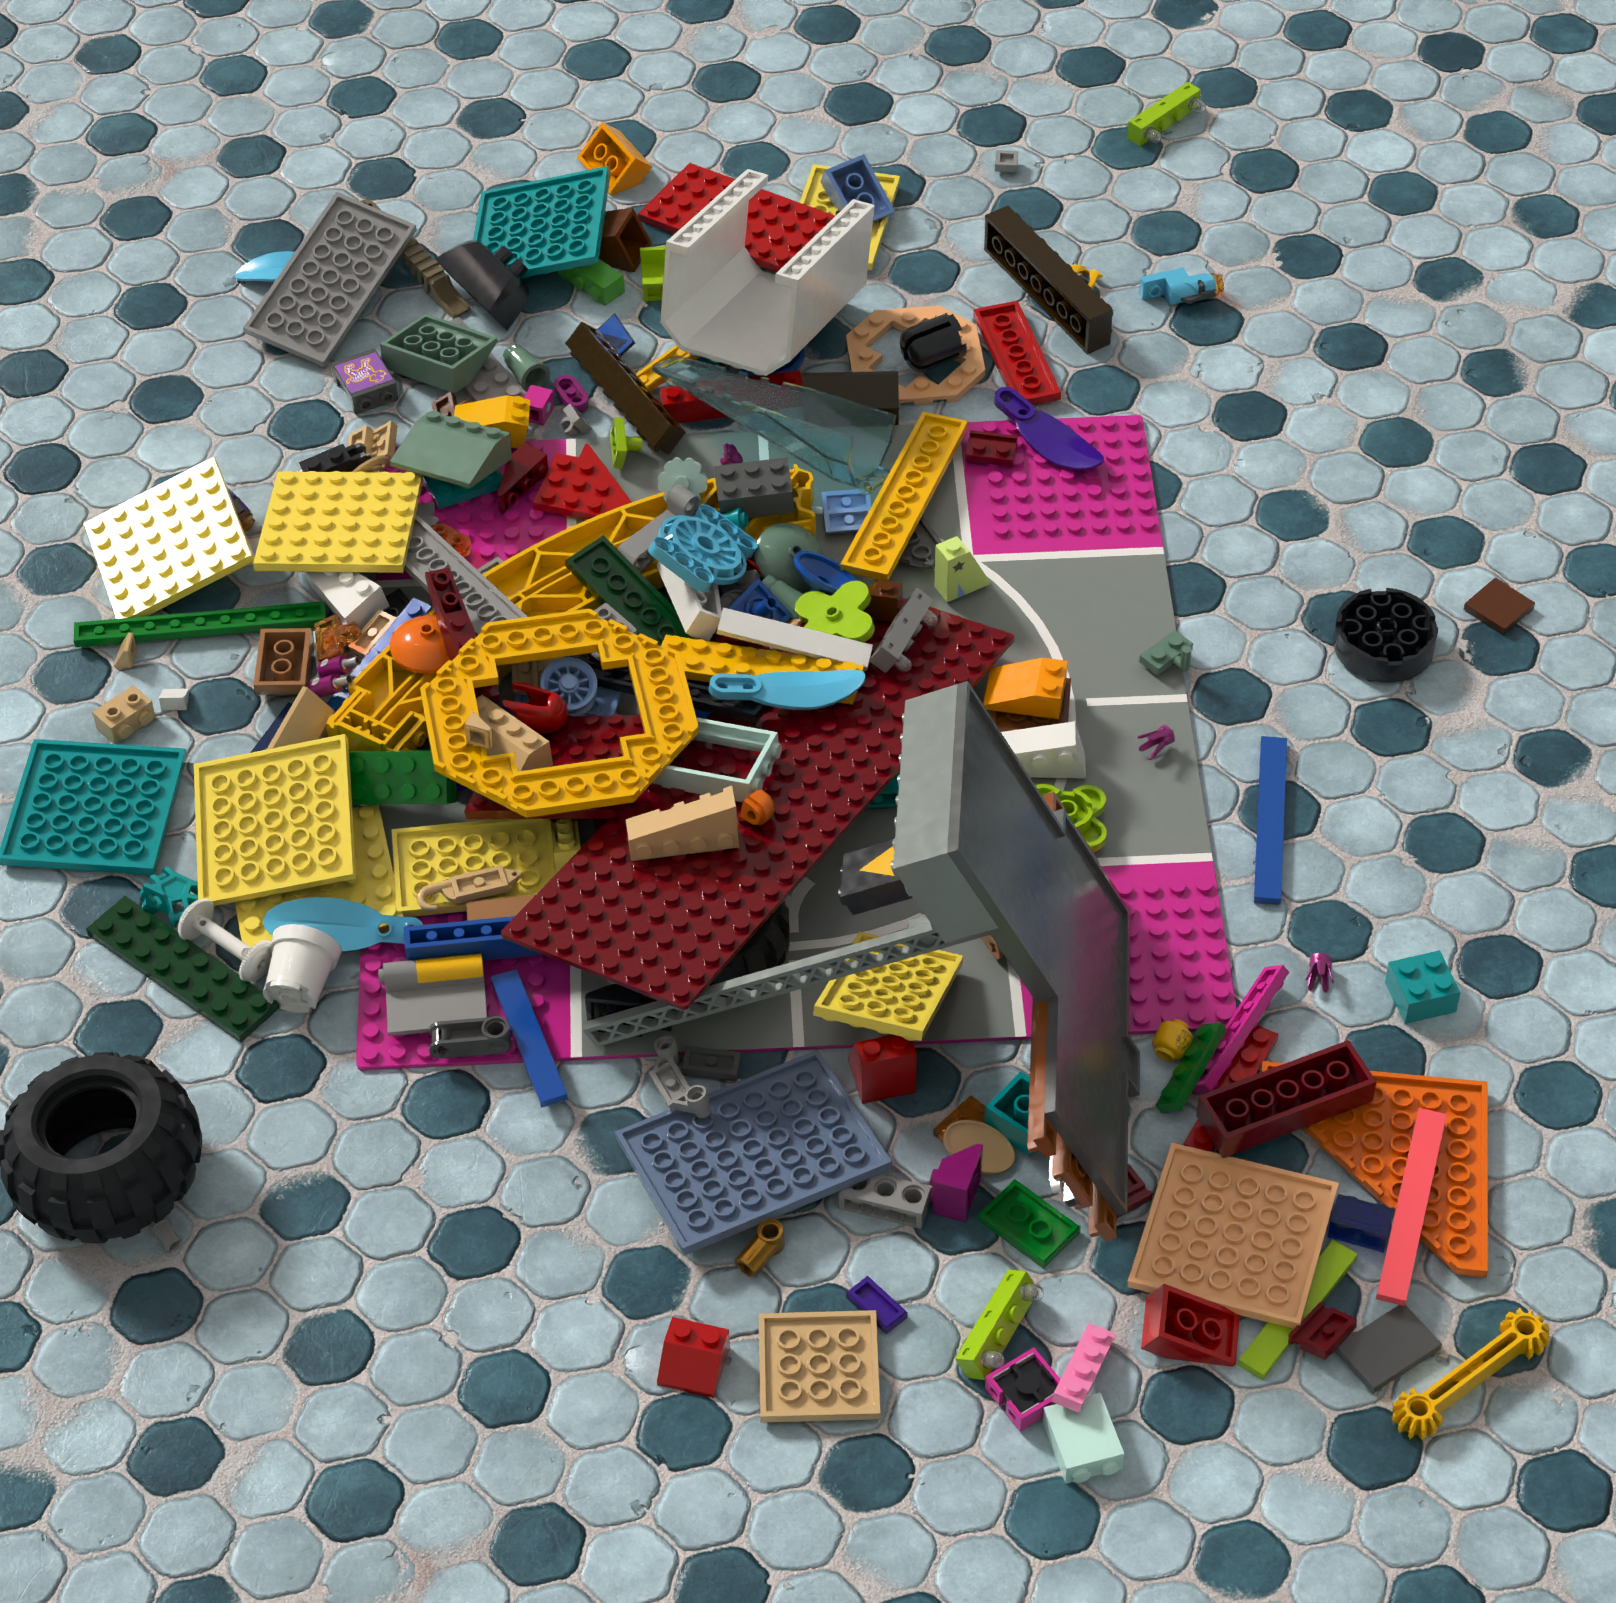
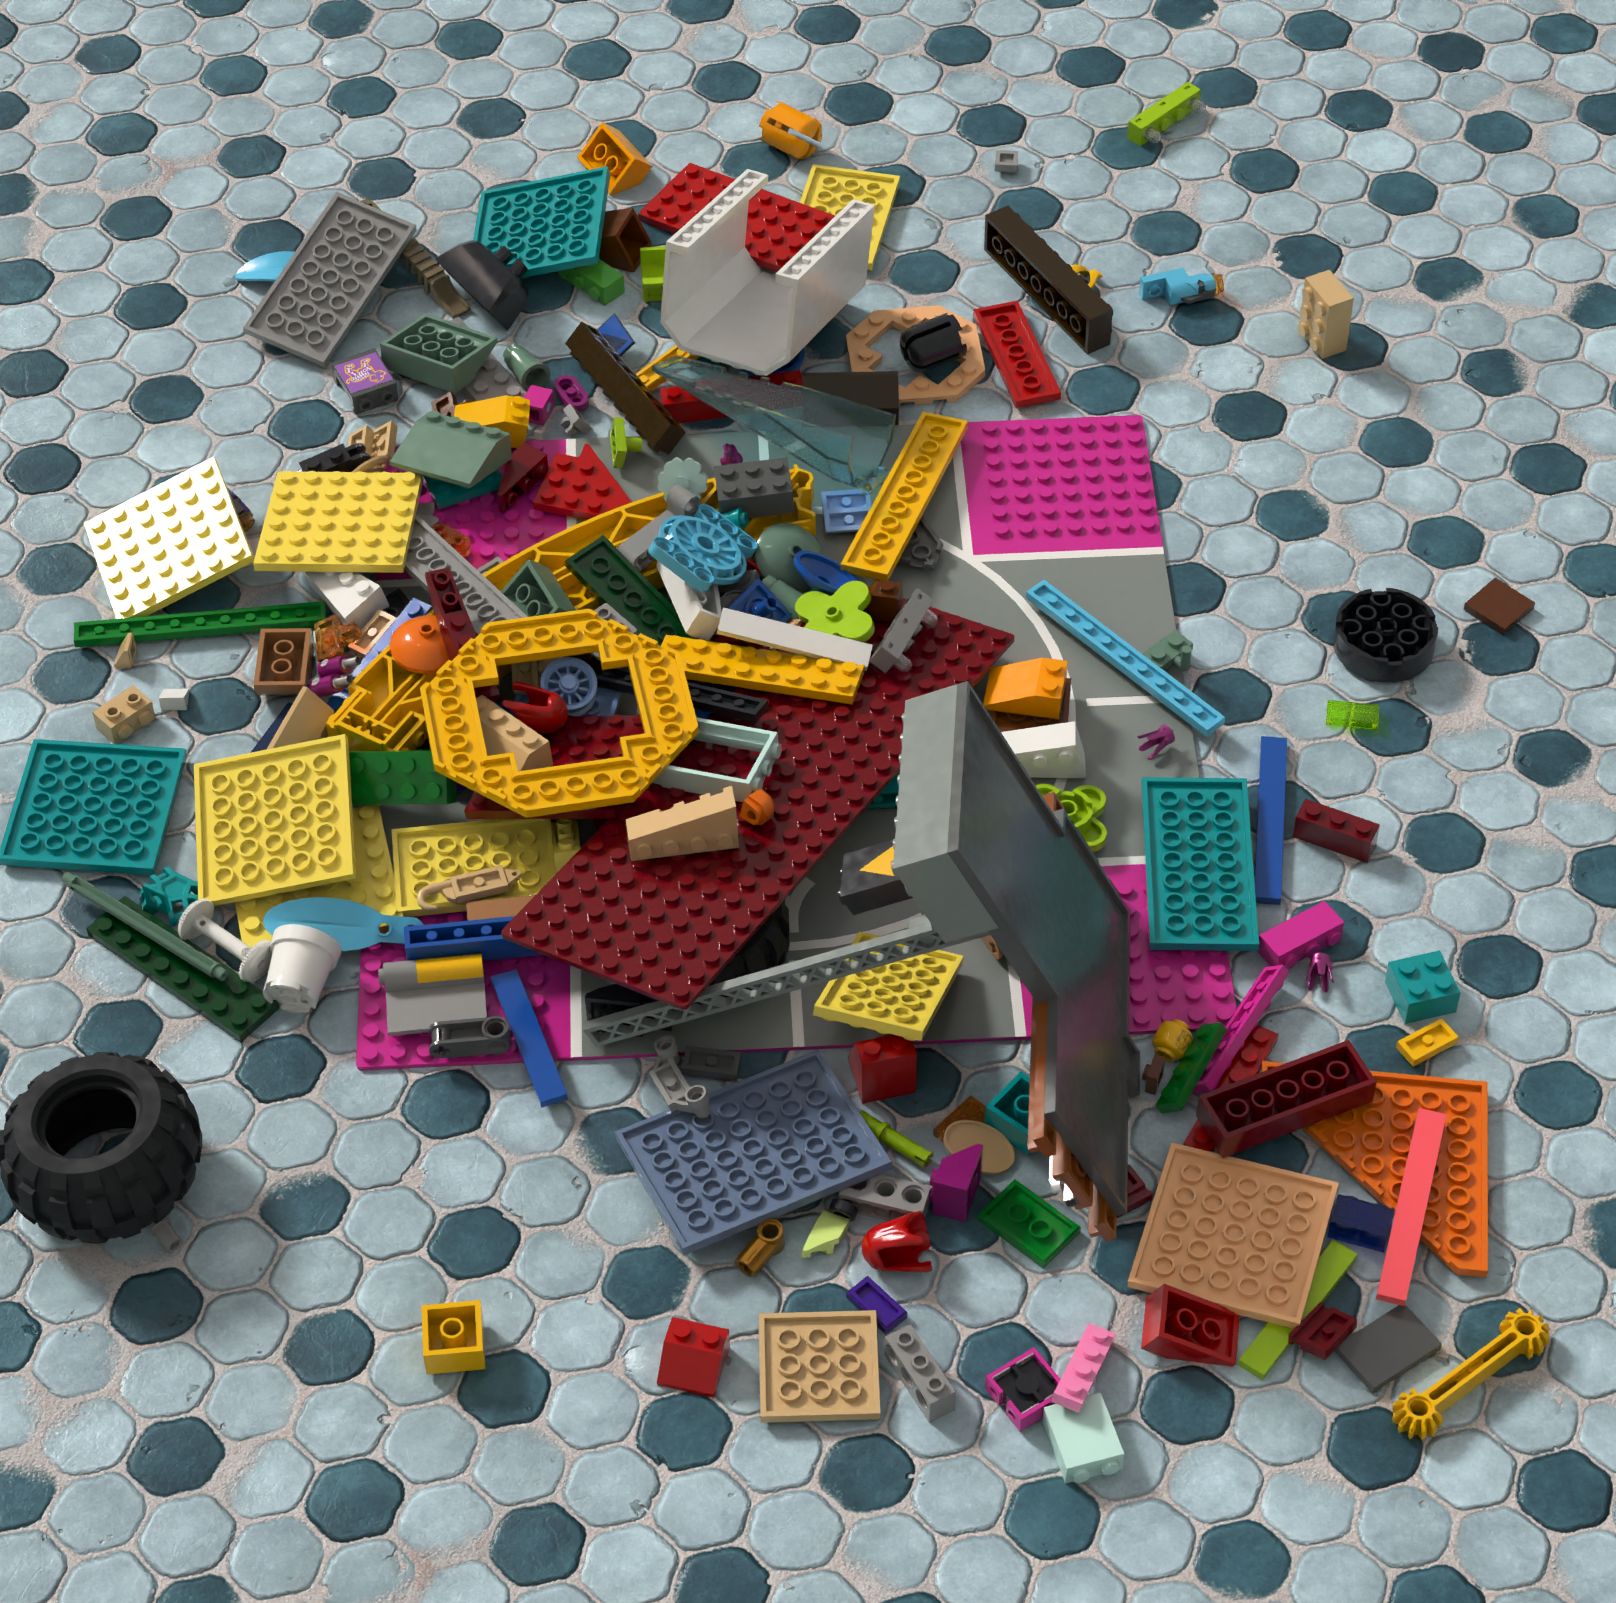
(145, 926): none -> sand green piece
(453, 1337): none -> yellow brick
(478, 732): tan slope -> none
(537, 591): none -> sand green slope
(787, 118): none -> light orange cylinder
(789, 689): medium azure plant -> none
(825, 1234): none -> yellowish green slope
(843, 1209): none -> black tile
(856, 181): medium blue slope -> none
(897, 1141): none -> lime pin
(898, 1244): none -> red hair
(920, 1373): none -> light grey brick
(956, 570): yellowish green slope -> none
(991, 448): dark red plate -> none
(997, 1324): lime piece -> none
(1047, 434): dark purple plant -> none
(1125, 658): none -> medium azure plate
(1153, 1074): none -> reddish brown plate
(1199, 864): none -> teal plate
(1301, 936): none -> dark pink brick
(1325, 314): none -> tan piece
(1336, 830): none -> dark red brick
(1352, 714): none -> clear neon green tile
(1427, 1042): none -> yellow plate

